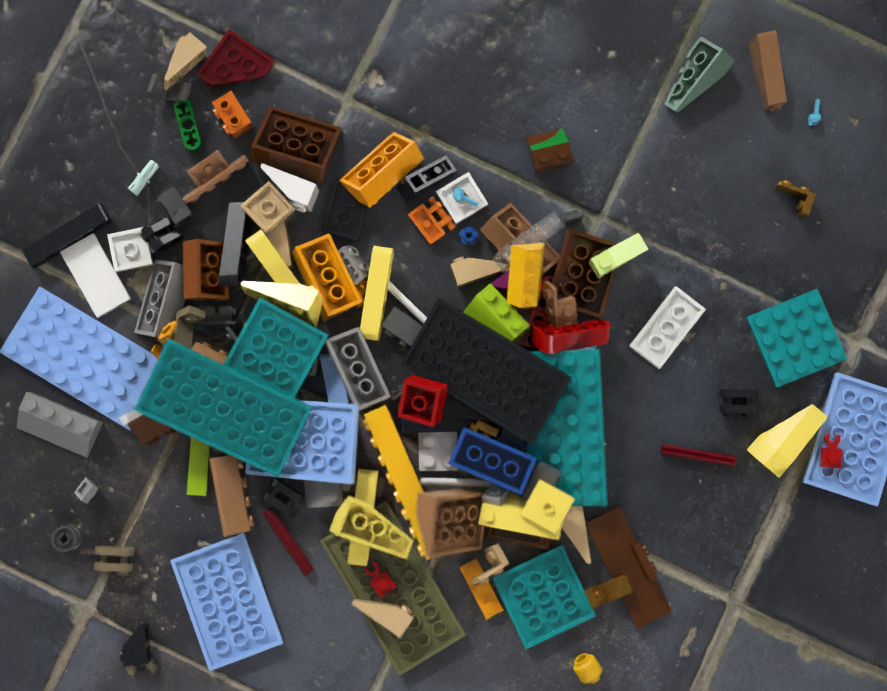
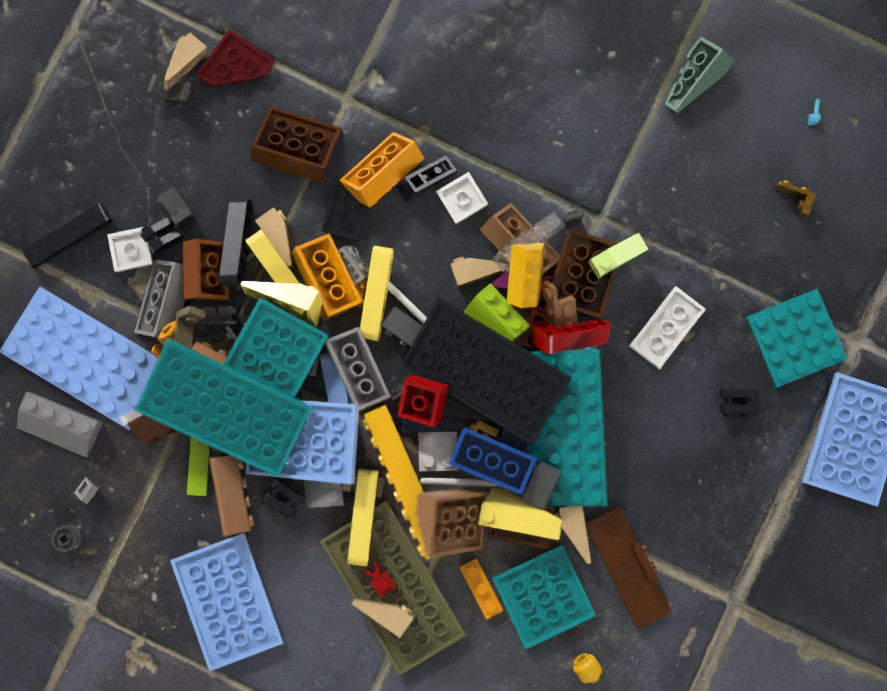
(95, 275): white tile -> none
(105, 566): dark tan brick -> none
(137, 648): black slope -> none
(143, 177): light aqua axle -> none
(196, 136): green beam -> none
(210, 172): medium nougat bracket -> none
(232, 114): orange brick -> none
(267, 207): tan plate -> none
(288, 541): dark red axle -> none
(298, 191): white slope -> none
(365, 525): light yellow wedge -> none
(426, 222): orange plate -> none
(458, 195): medium azure hand -> none
(464, 239): blue plate -> none
(495, 495): light grey plate -> none
(497, 559): tan bracket -> none
(547, 506): light yellow plate -> none
(549, 150): reddish brown slope -> none
(609, 591): pearl gold bracket -> none
(698, 455): dark red axle -> none
(768, 70): medium nougat slope -> none
(786, 440): light yellow wedge -> none
(831, 456): red plate -> none

